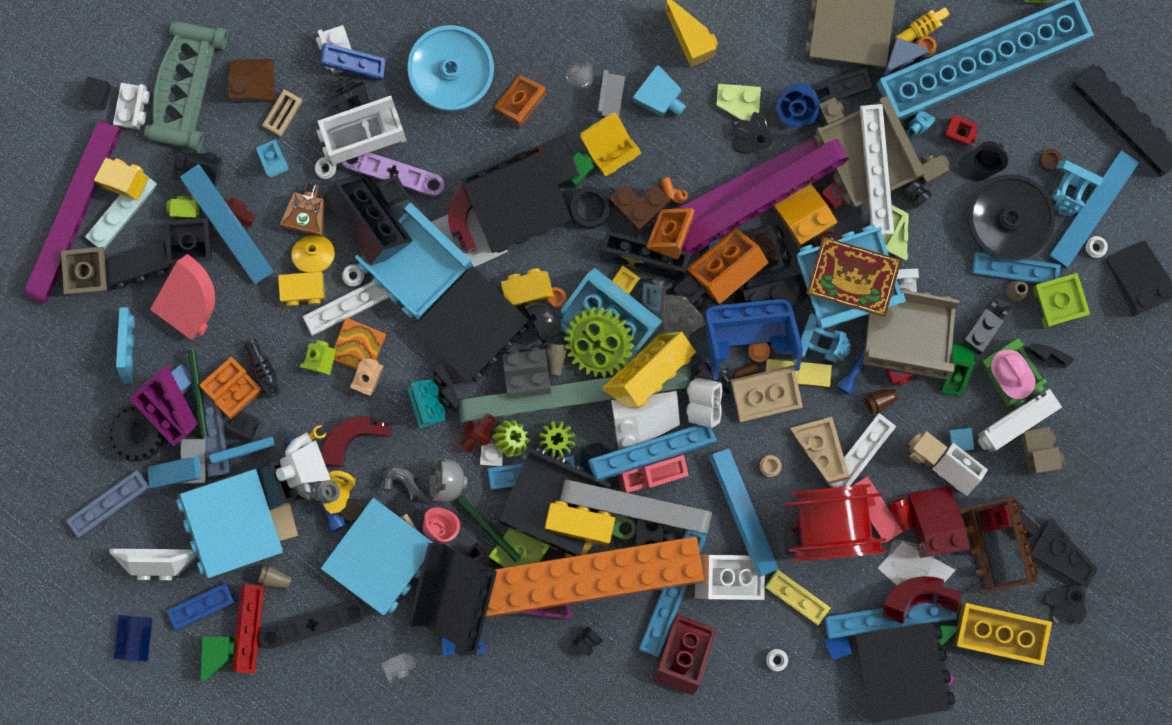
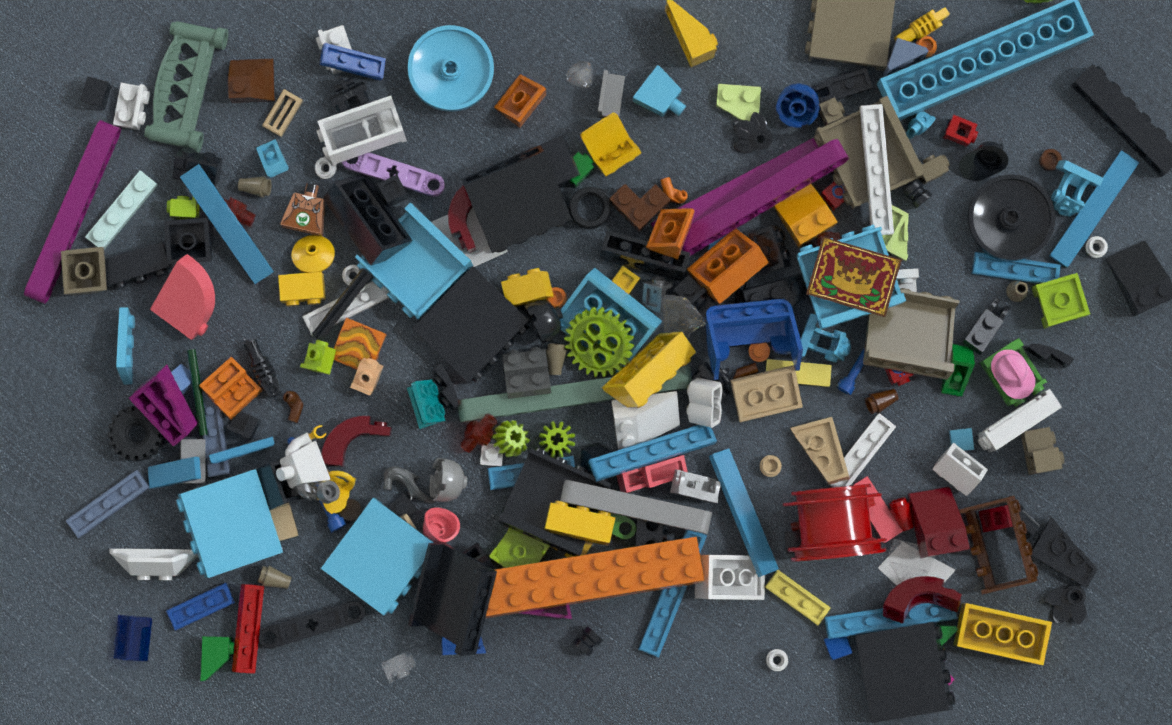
(121, 178): yellow brick -> none
(257, 186): none -> dark tan cone
(295, 404): none -> reddish brown arm
(342, 304): none -> black axle
(483, 523): dark green bar -> none
(685, 655): dark red slope -> none
(695, 486): none -> light grey hinge
(925, 449): tan brick -> none

